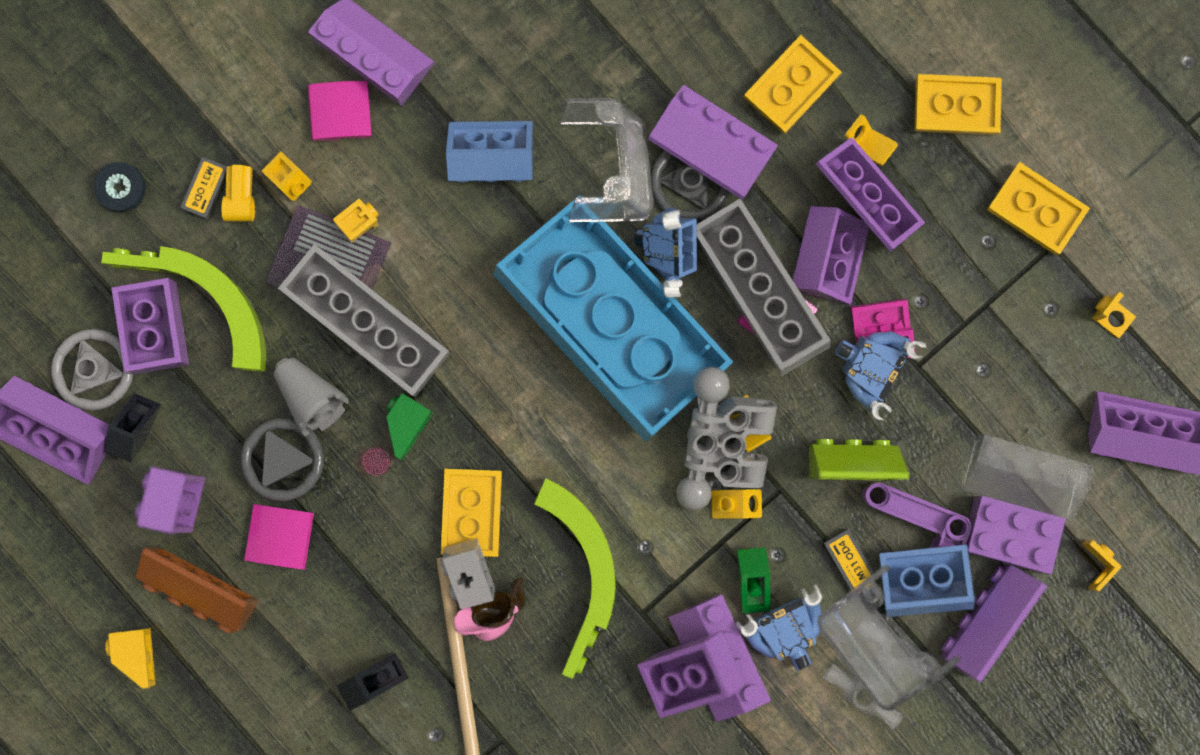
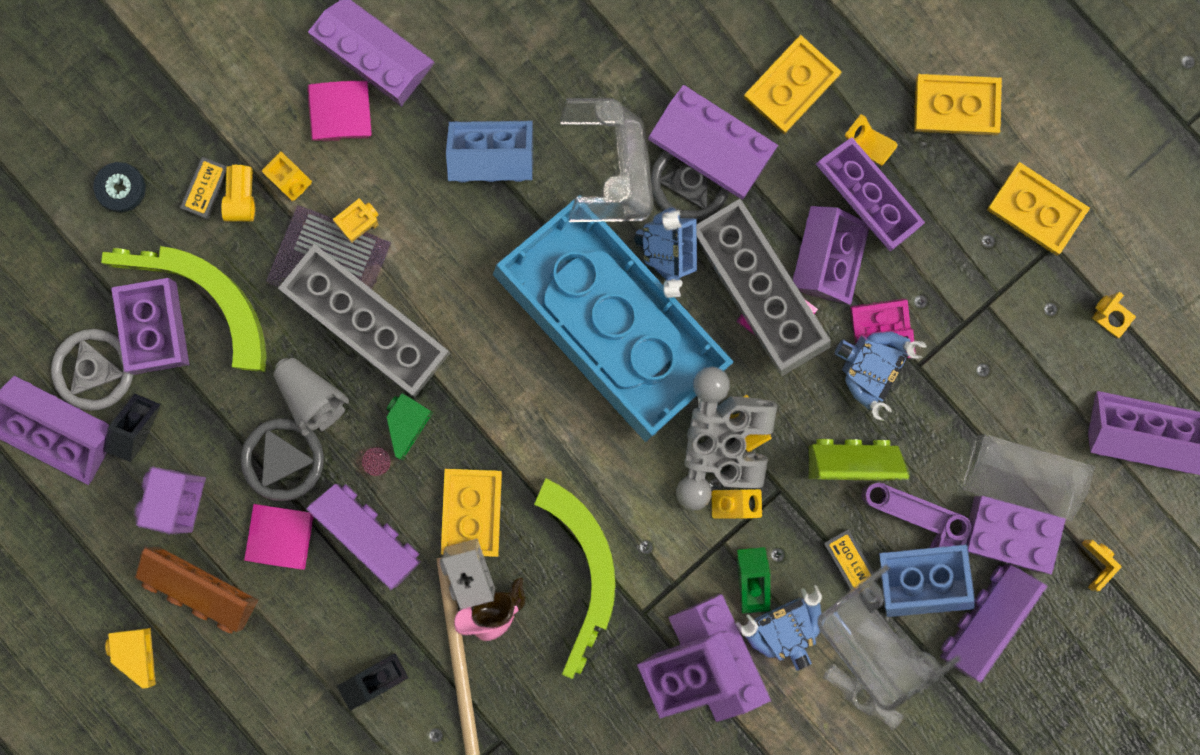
(364, 535): none -> medium lavender slope

